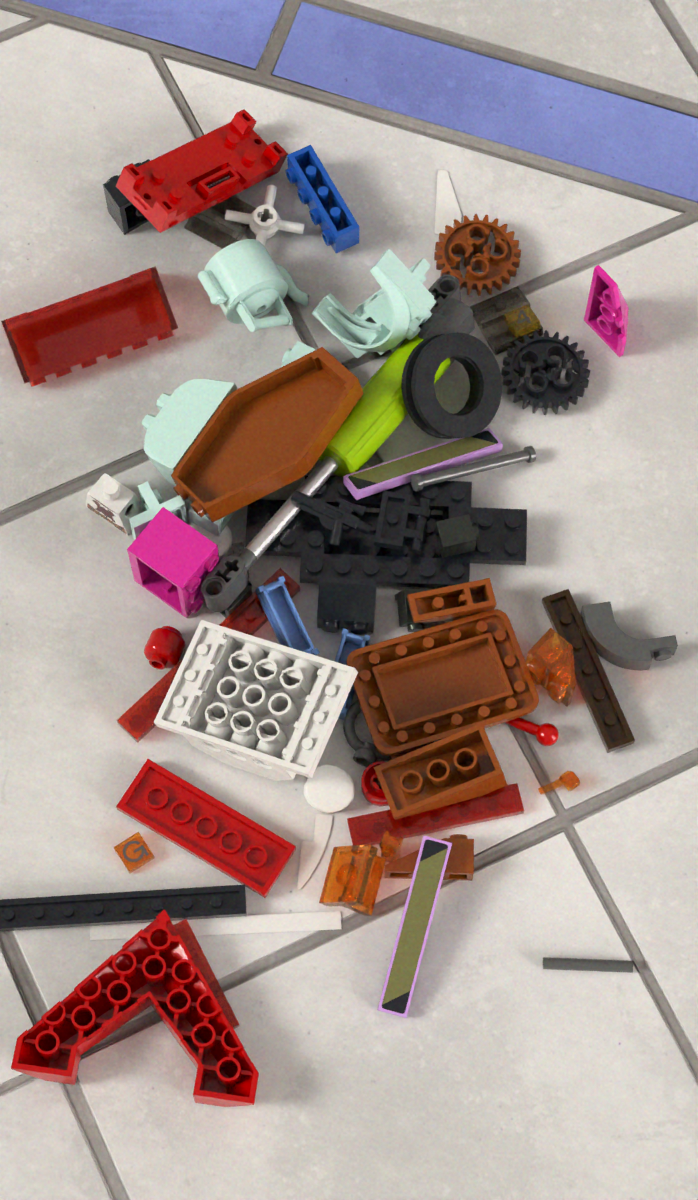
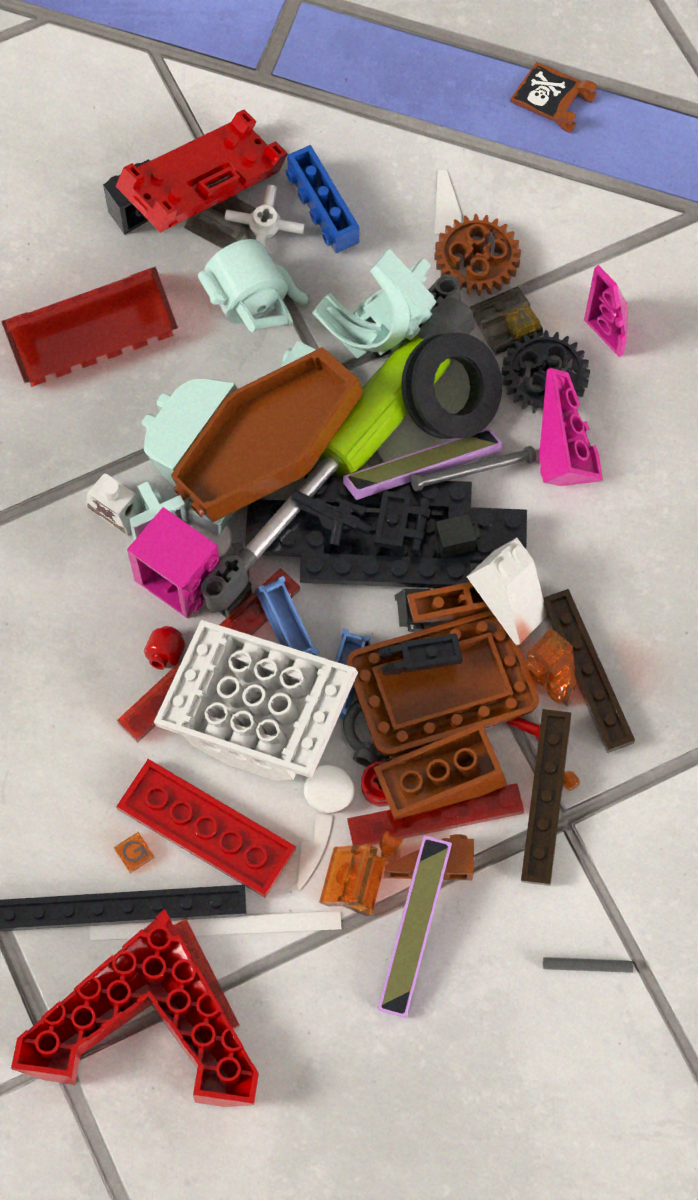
(346, 605): black slope -> none
(422, 654): none -> black hinge
(511, 589): none -> white slope
(546, 797): none -> dark brown plate
(551, 94): none -> flag
(564, 445): none -> dark pink wedge
(617, 646): dark grey arch -> none

